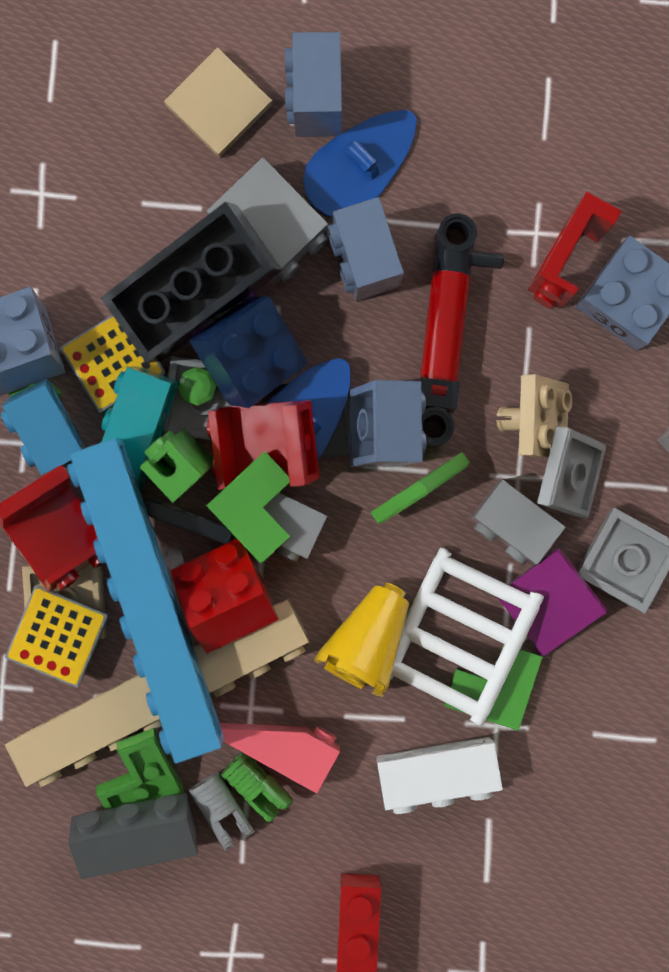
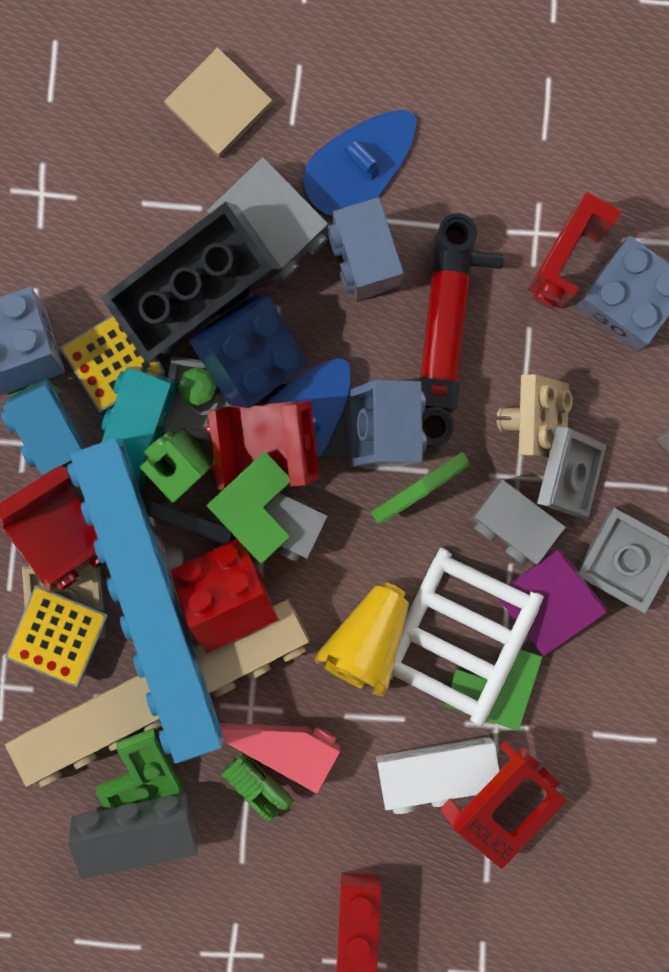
(217, 802): light grey hinge -> none
(315, 74): sand blue brick -> none
(476, 820): none -> red window

